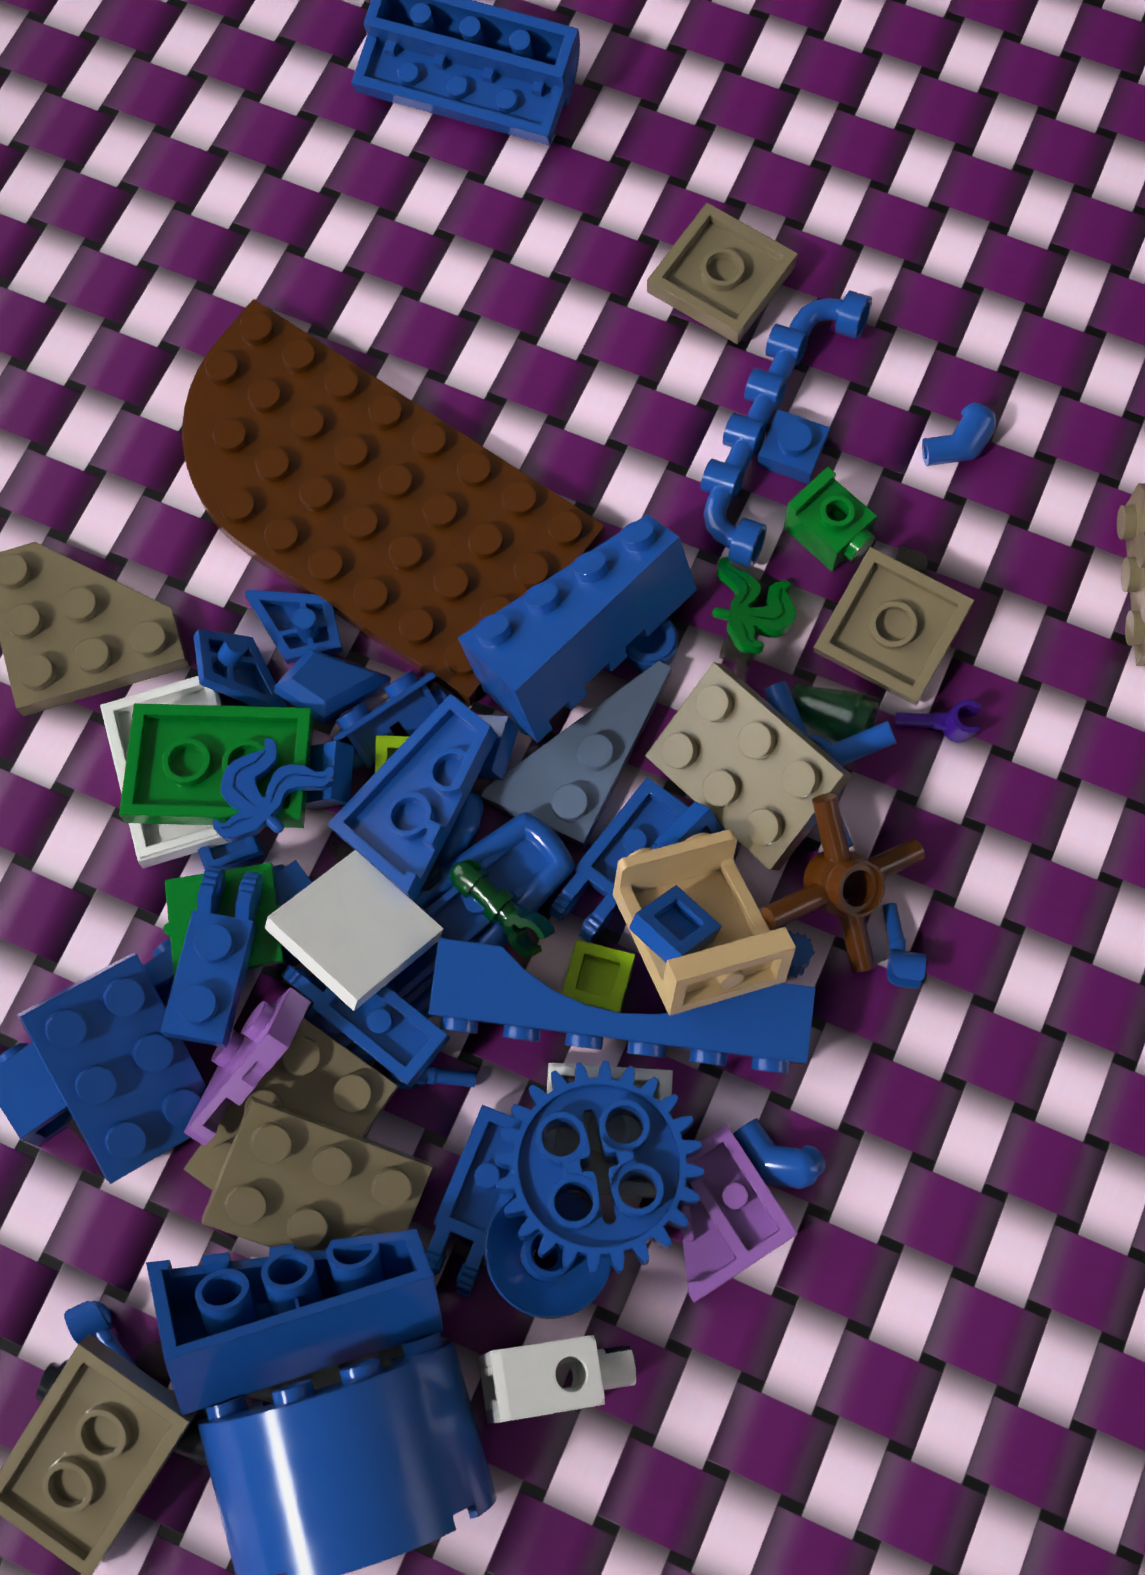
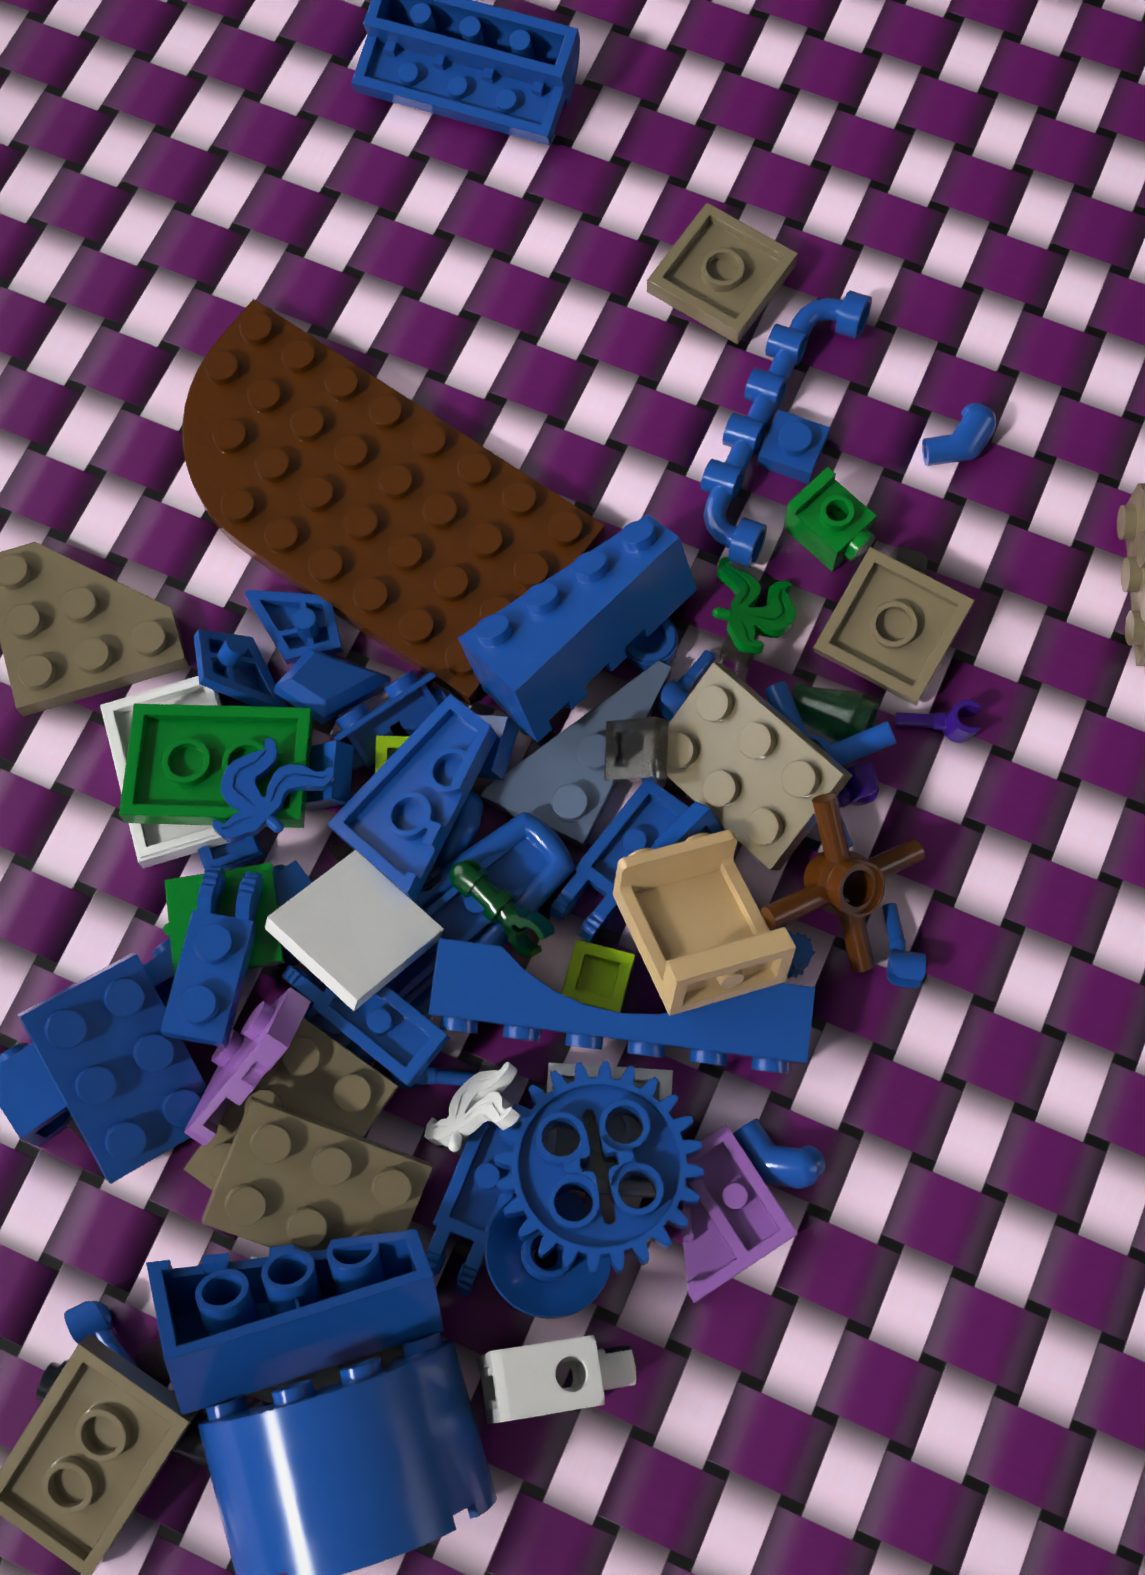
(472, 1106): none -> white piece
(636, 750): none -> clear smoke plate
(674, 925): blue tile -> none
(677, 691): none -> blue hand
(861, 787): none -> dark purple hand

